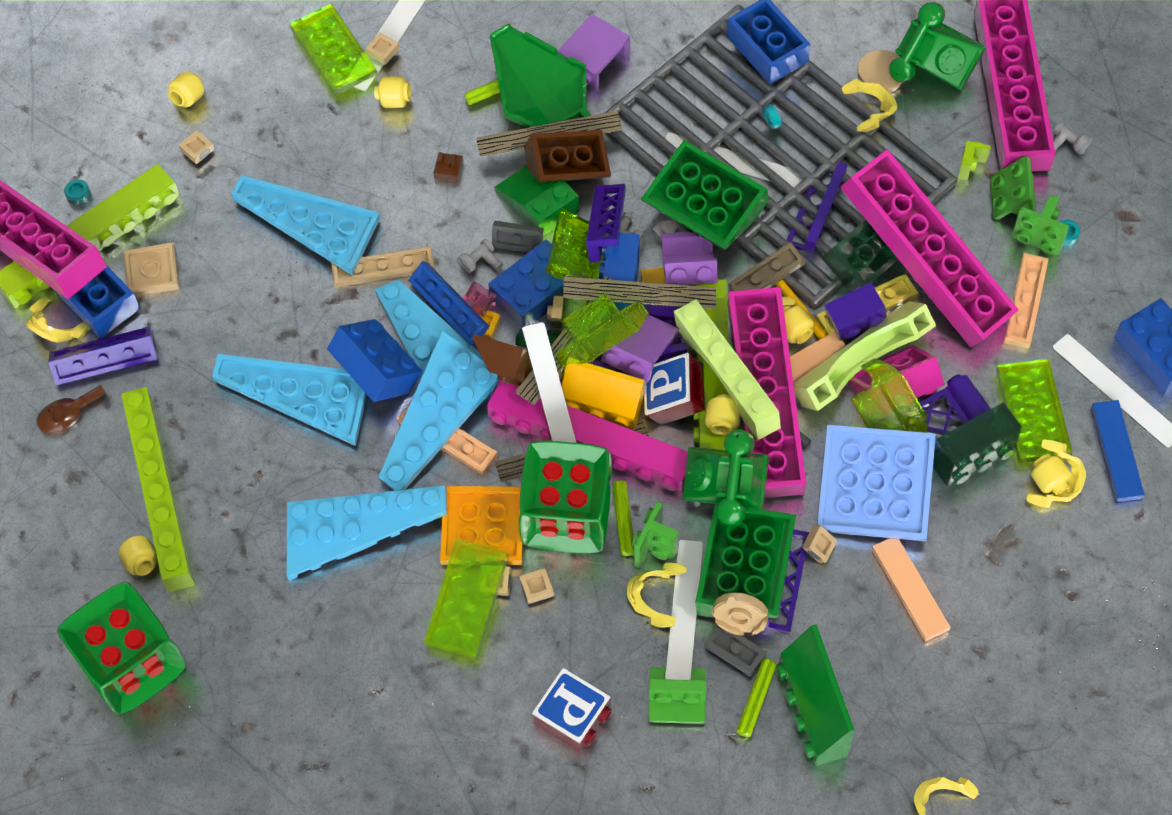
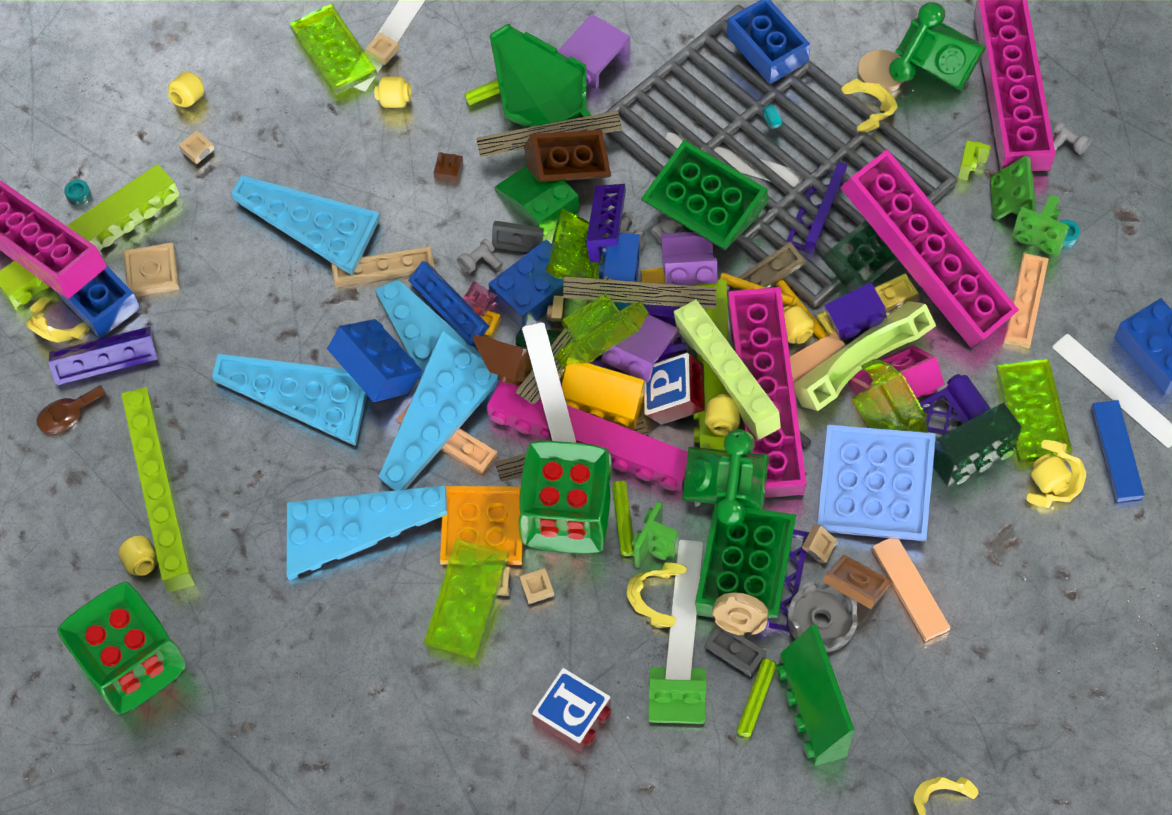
(746, 285): none -> yellow bar
(823, 599): none -> light grey plate
(857, 581): none -> medium nougat tile

